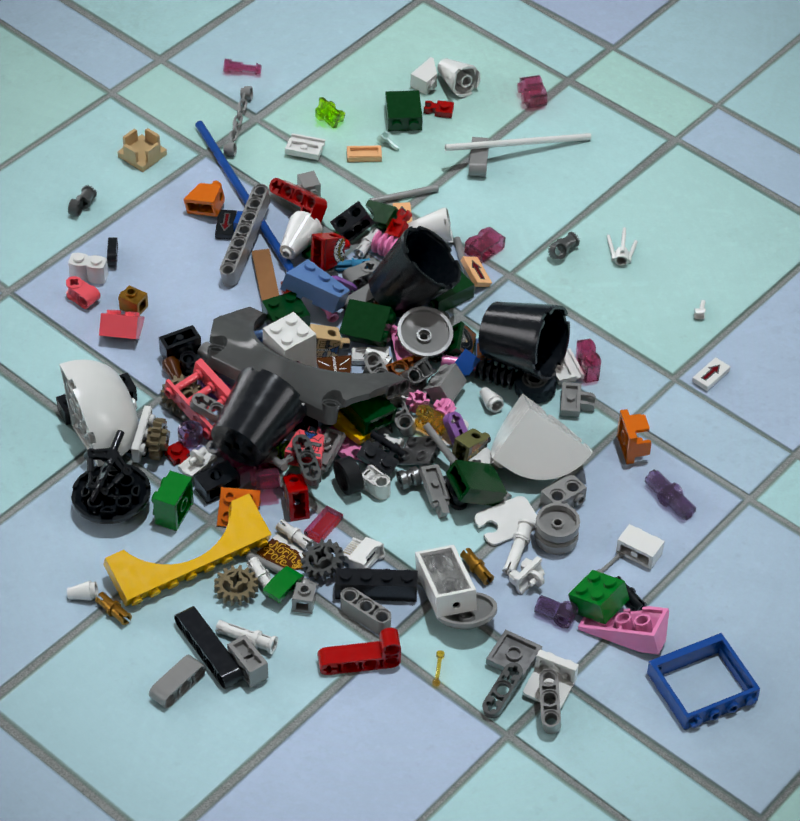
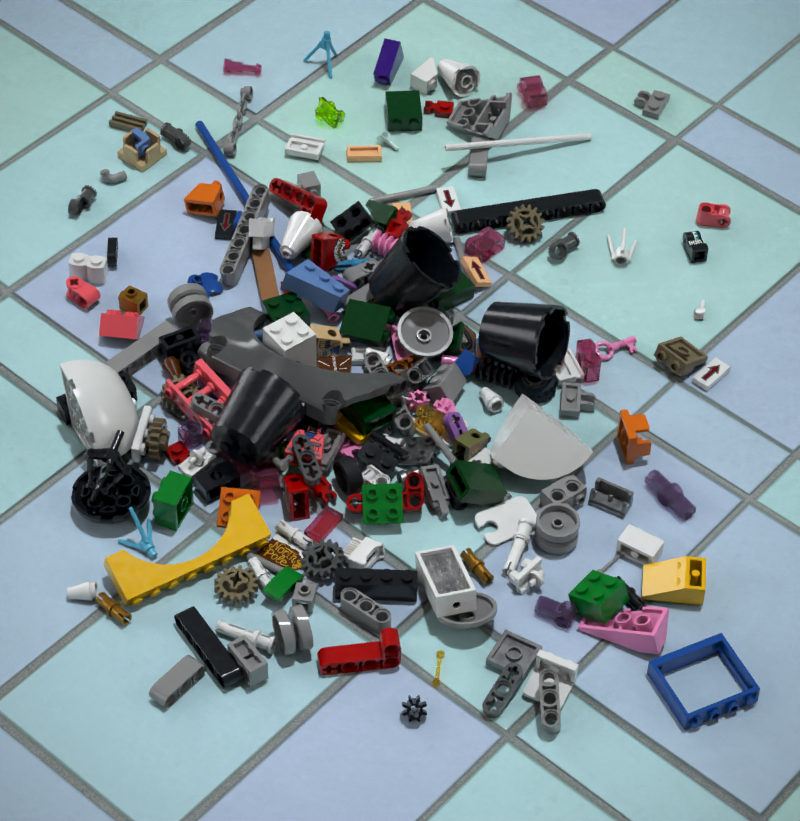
(112, 178): none -> light grey arm
(127, 122): none -> dark tan tile
(141, 141): none -> medium blue bracket
(141, 351): none -> light grey beam
(146, 543): none -> medium azure plant
(176, 135): none -> dark grey connector
(189, 304): none -> light grey wheel
(204, 328): none -> clear purple head
(208, 281): none -> blue plate
(261, 231): none -> white piece
(292, 629): none -> light grey wheel
(323, 490): none -> red plate
(325, 44): none -> medium azure plant
(382, 504): none -> green piece
(388, 61): none -> dark purple slope
(410, 492): none -> red beam
(410, 712): none -> black gear
(448, 198): none -> white tile
(482, 117): none -> light grey wedge
(533, 229): none -> dark tan gear
(551, 207): none -> black beam
(611, 347): none -> bright pink piece
(611, 498): none -> flat silver hinge
(652, 104): none -> light grey hinge
(675, 580): none -> yellow slope
(679, 355): none -> dark tan plate
(694, 243): none -> black leg
(712, 214): none -> coral piece

